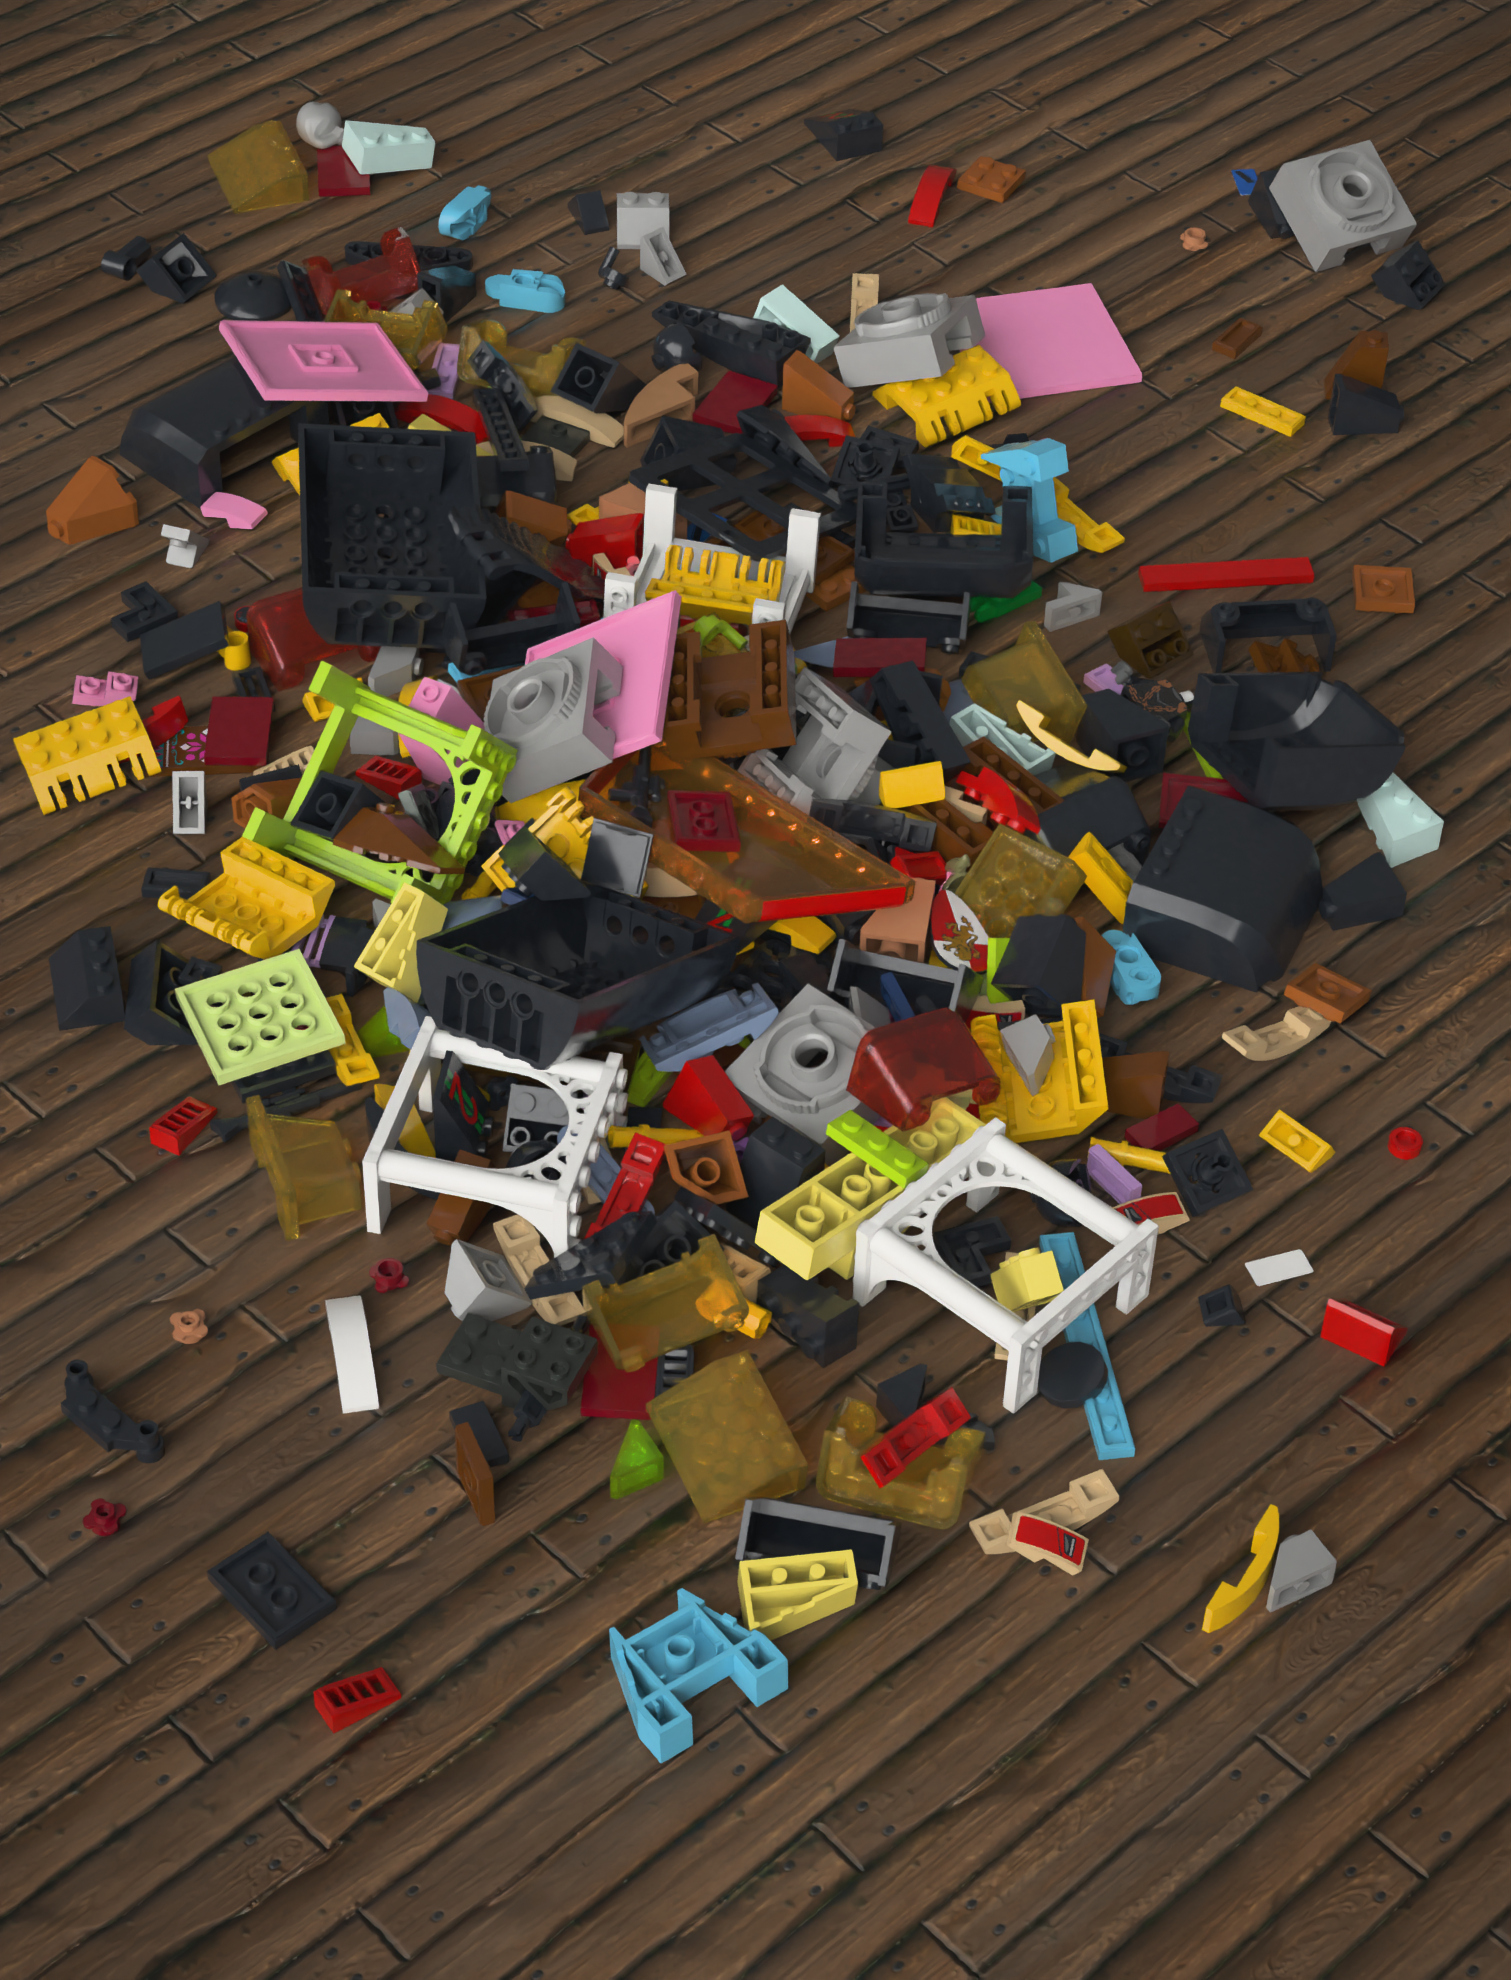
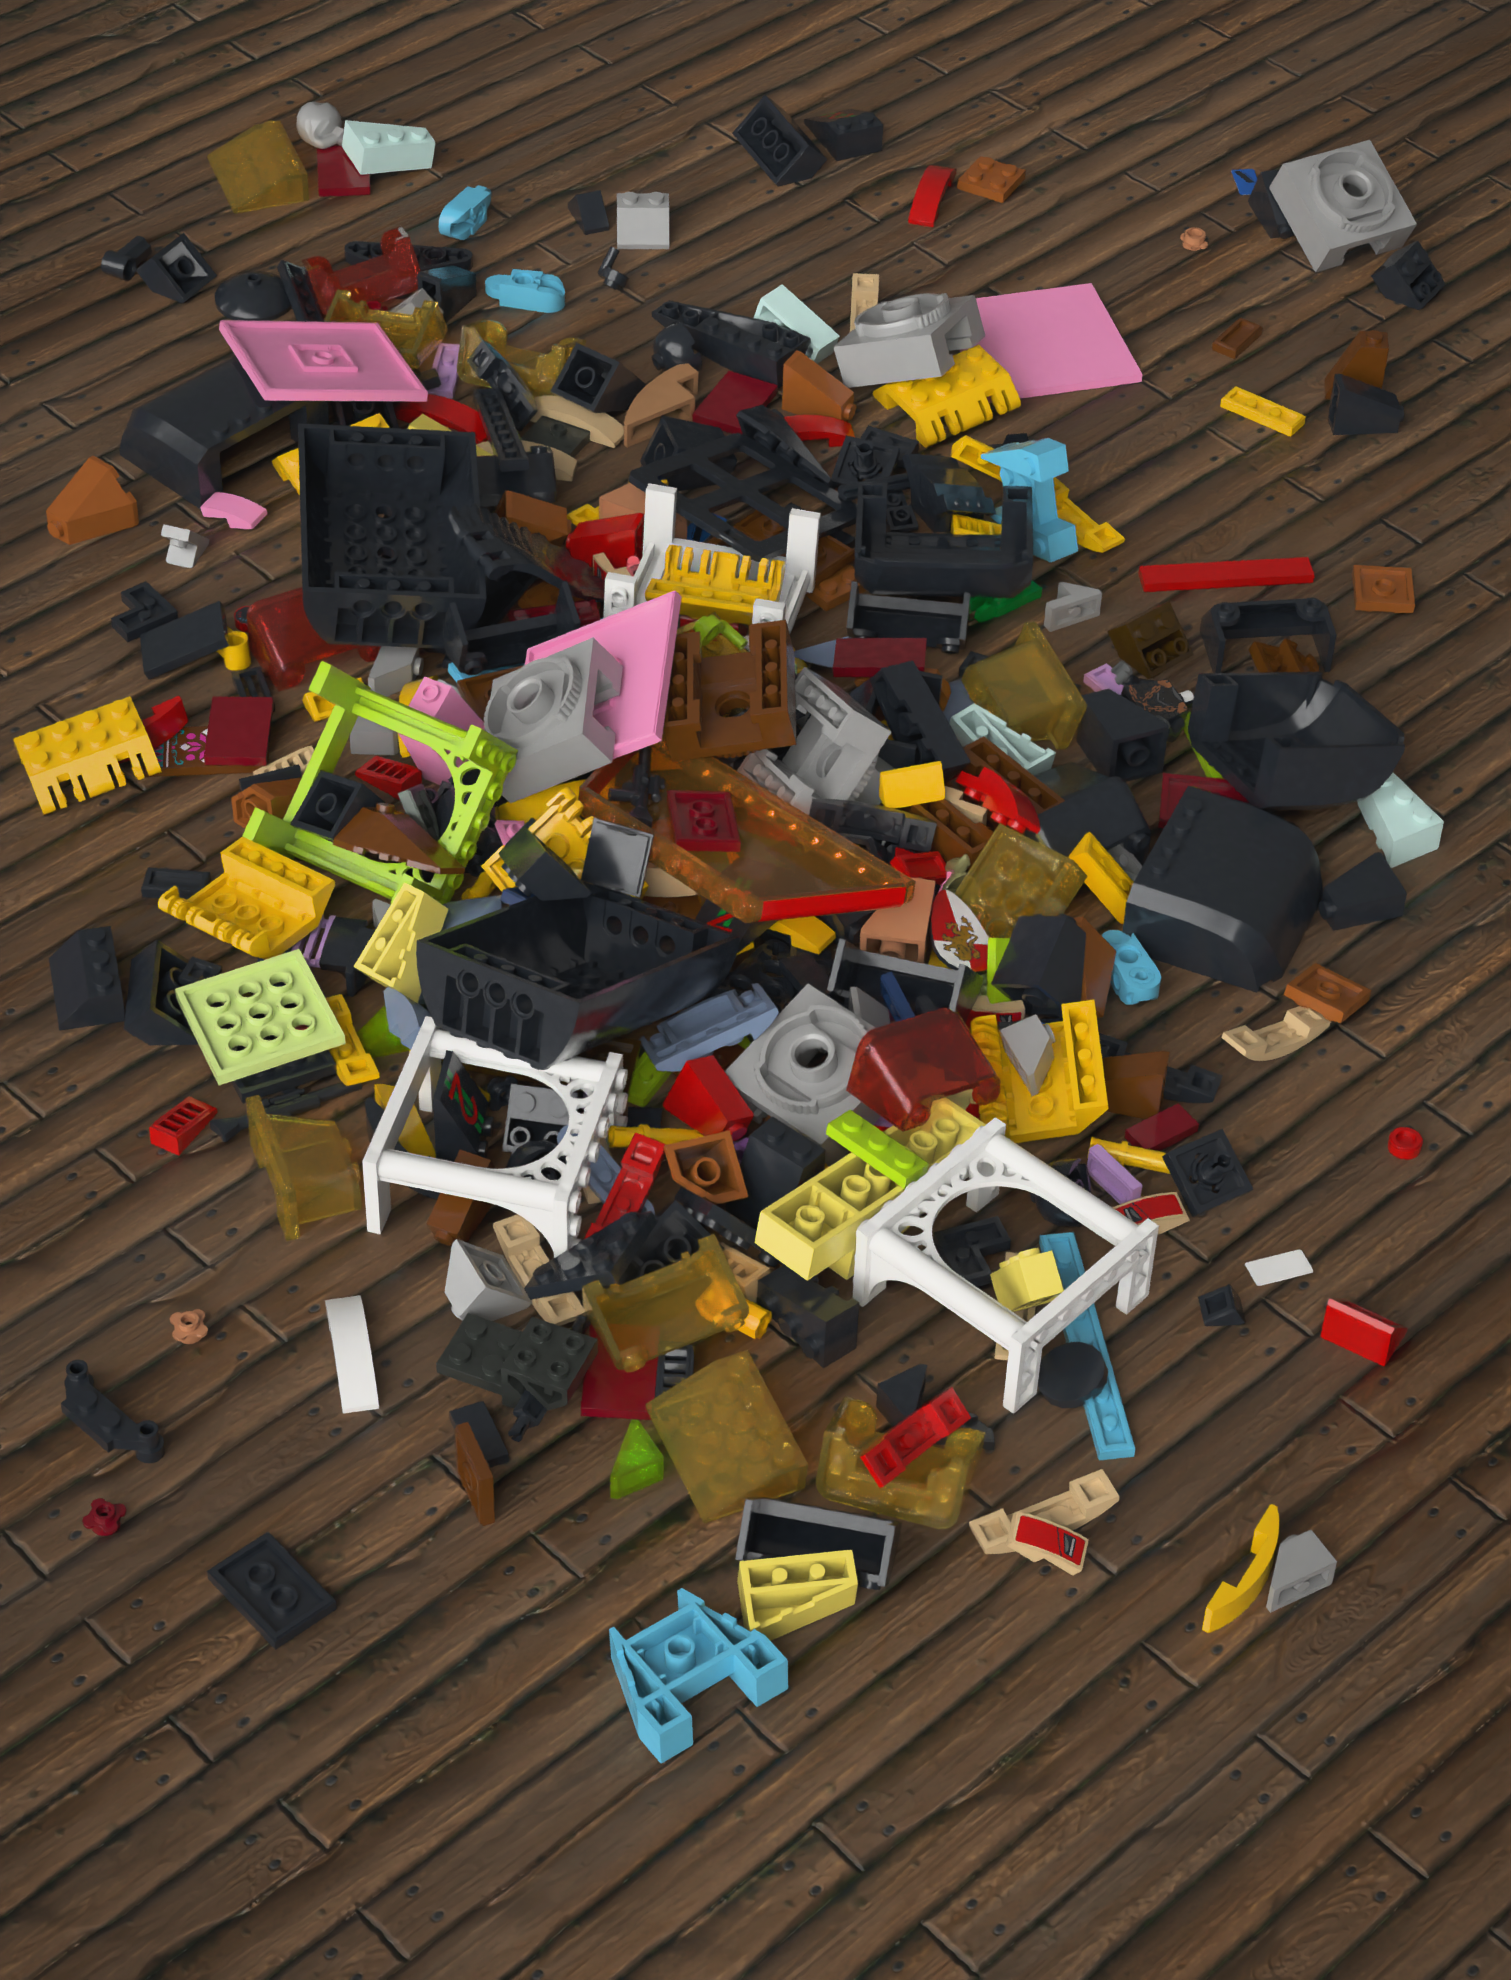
(103, 692): bright pink slope -> none
(189, 802): light grey slope -> none
(346, 1715): red slope -> none
(388, 1275): dark red plate -> none
(659, 257): light grey slope -> none
(778, 144): none -> black slope
(1038, 722): yellow slope -> none
(1296, 1142): yellow slope -> none

